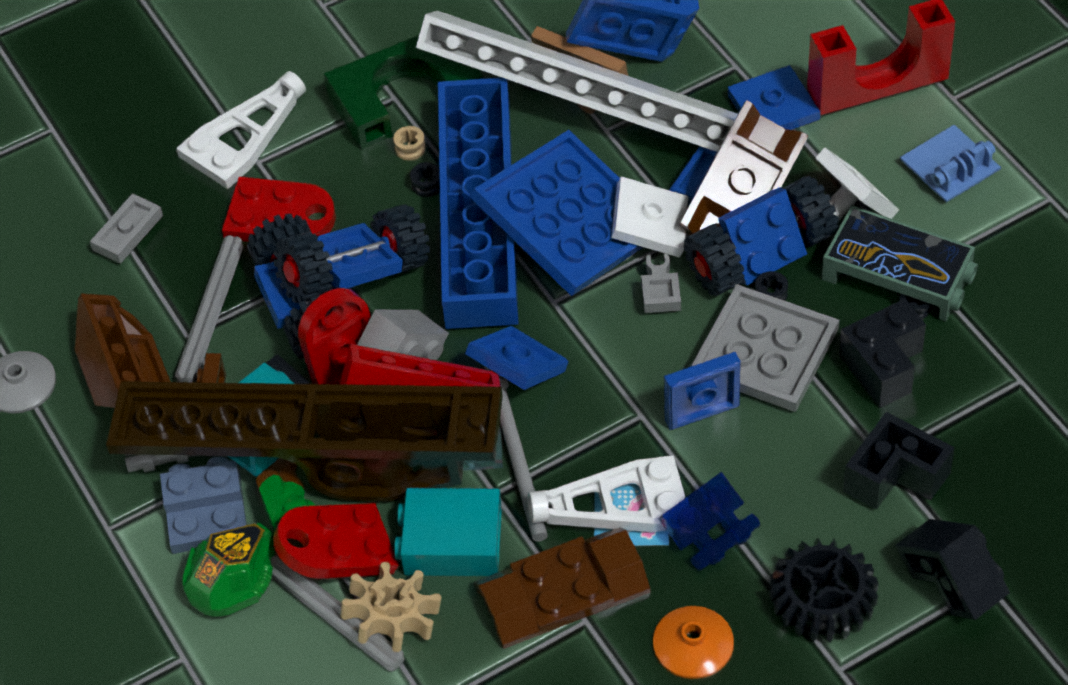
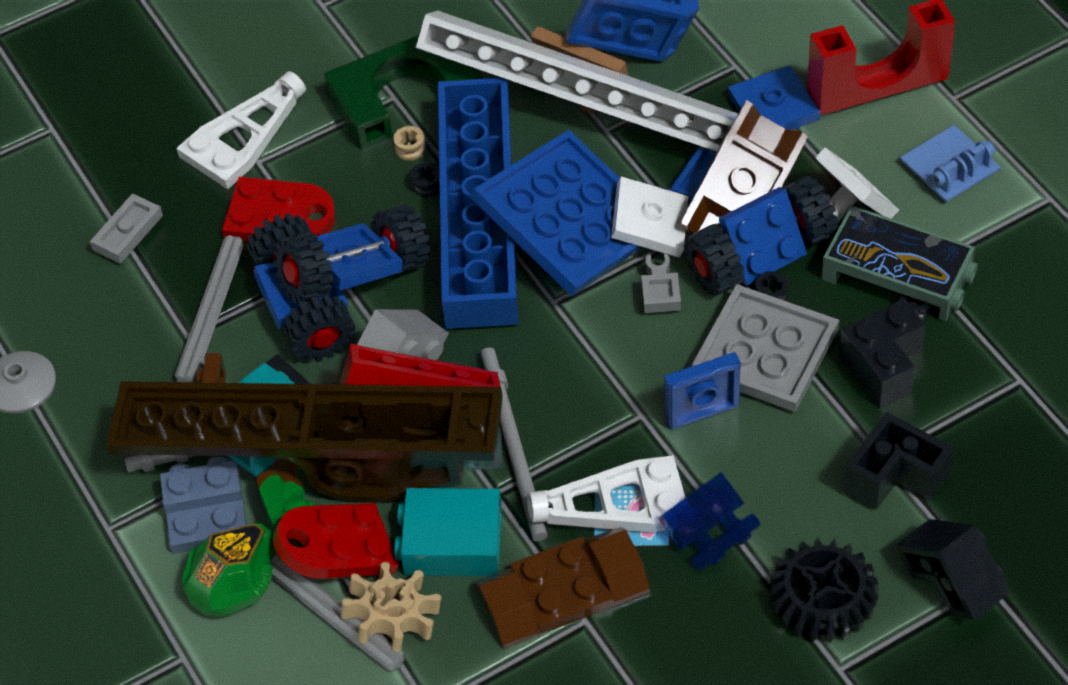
(113, 348): reddish brown wedge -> none
(328, 338): red plate -> none
(517, 357): blue plate -> none
(693, 656): orange dish -> none

